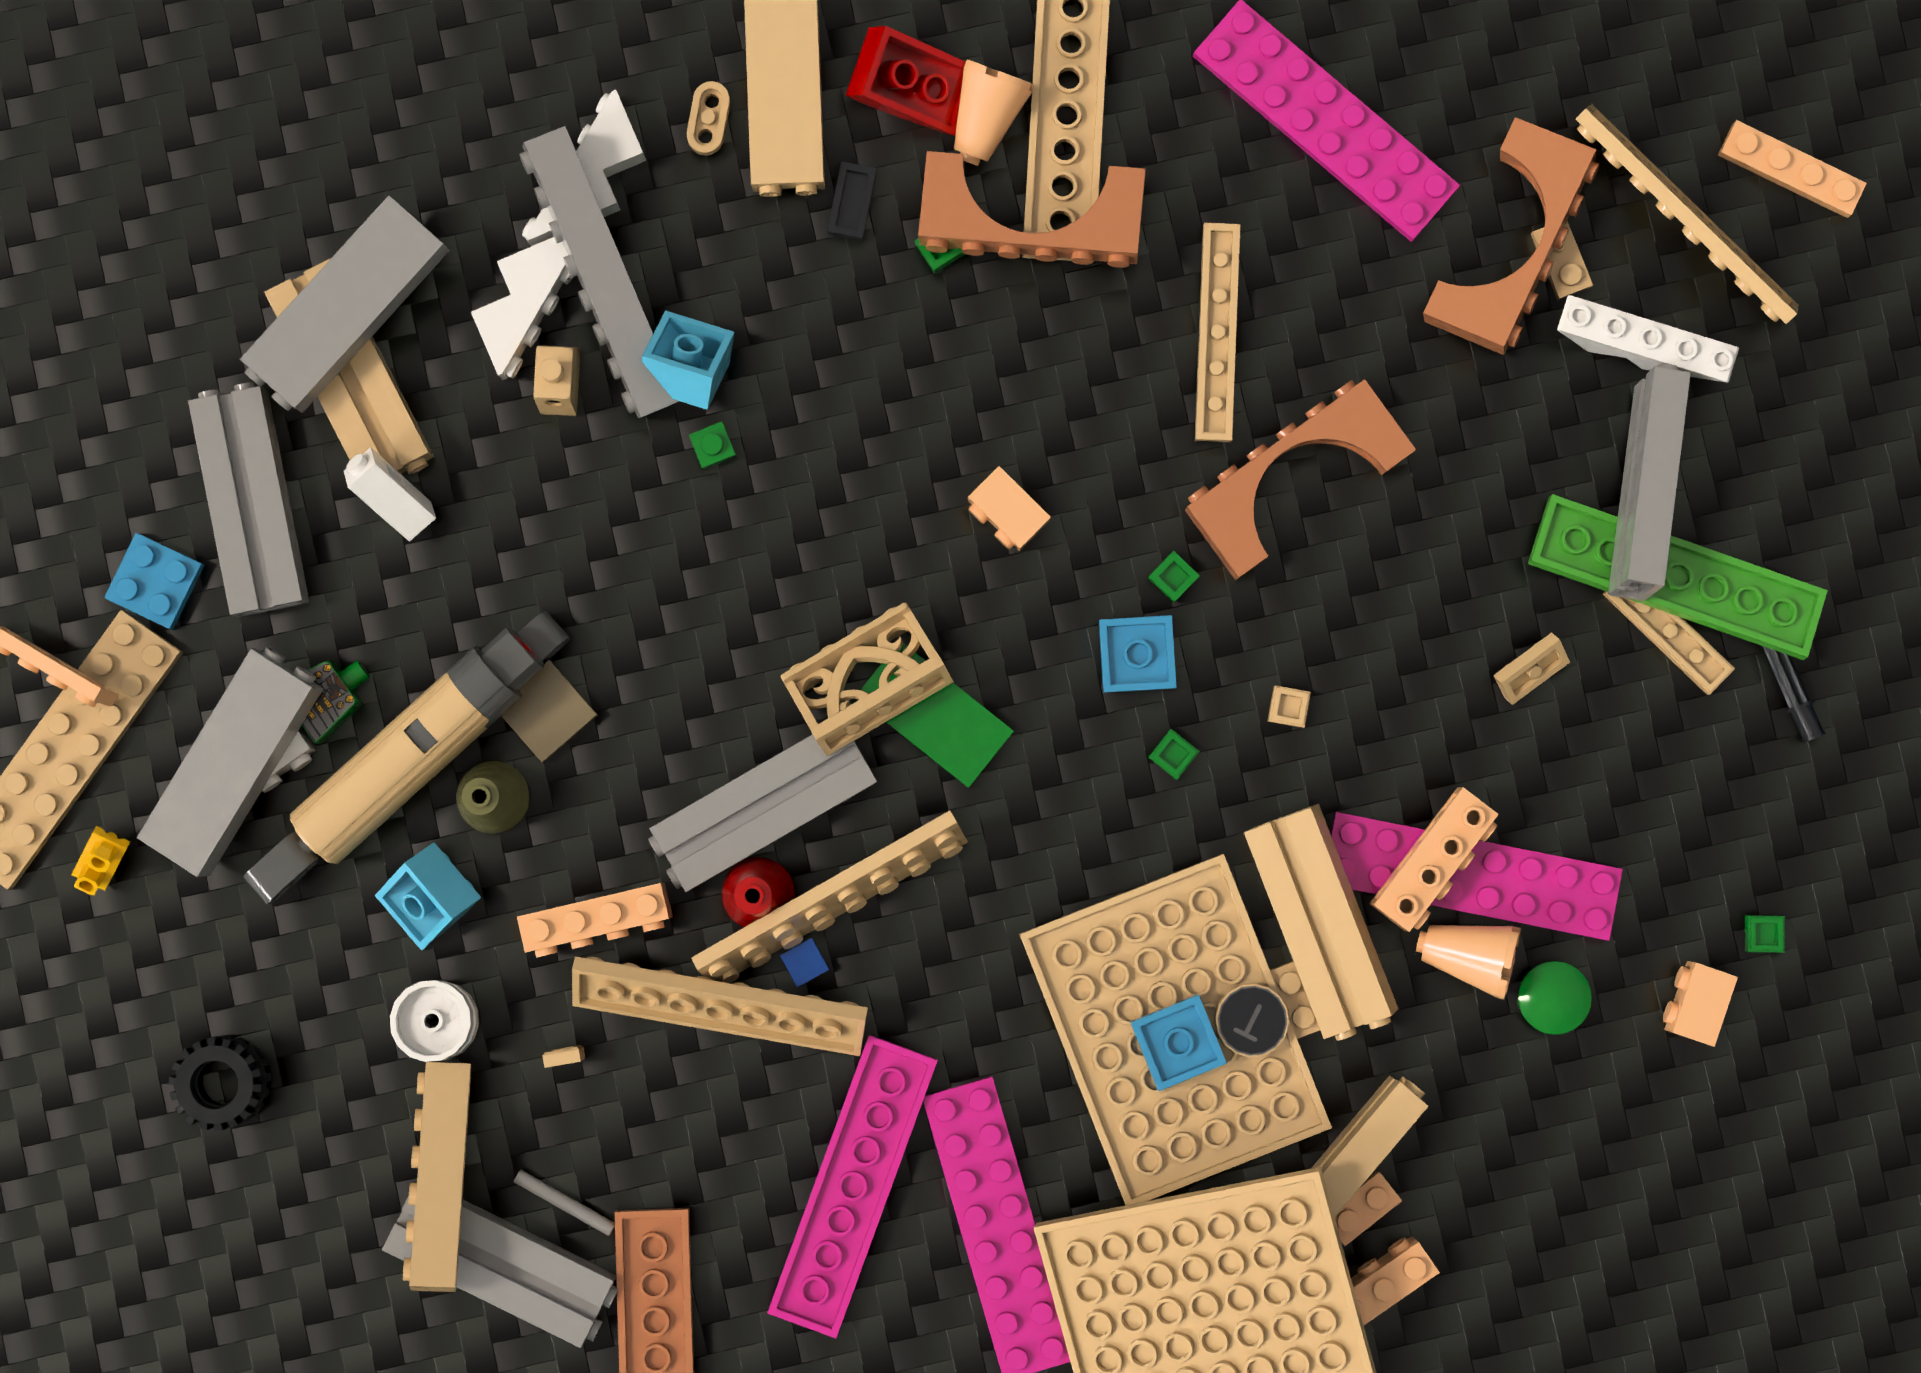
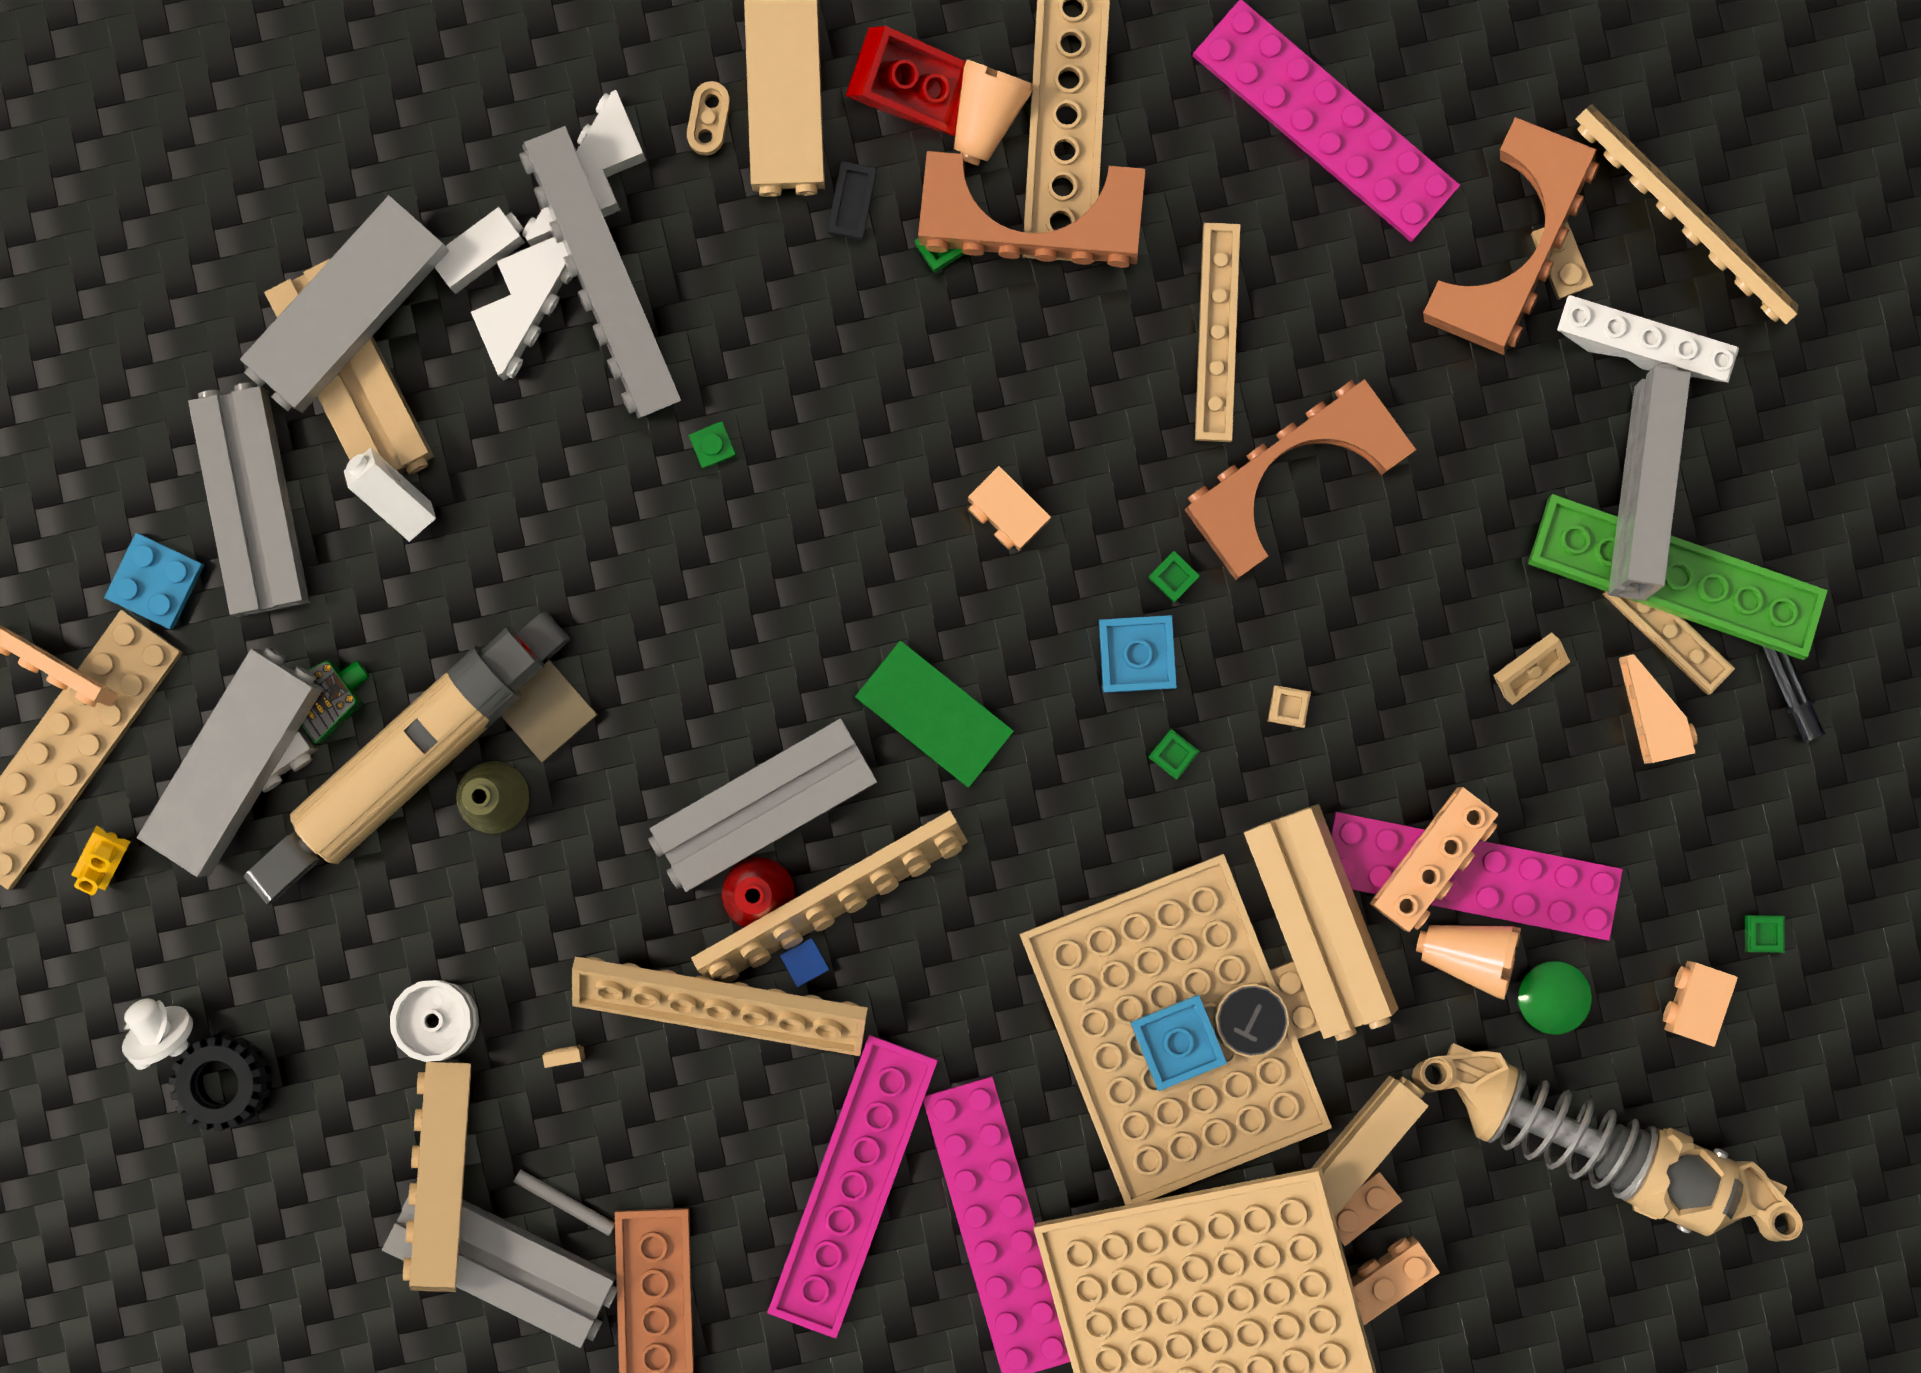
(155, 1032): none -> white plate
(427, 895): medium azure slope -> none
(480, 249): none -> white brick
(557, 379): tan torso -> none
(595, 917): light nougat brick -> none
(688, 358): medium azure slope -> none
(871, 710): tan fence -> none
(1648, 1168): none -> piece
(1658, 720): none -> light nougat slope
(1792, 169): light nougat plate -> none

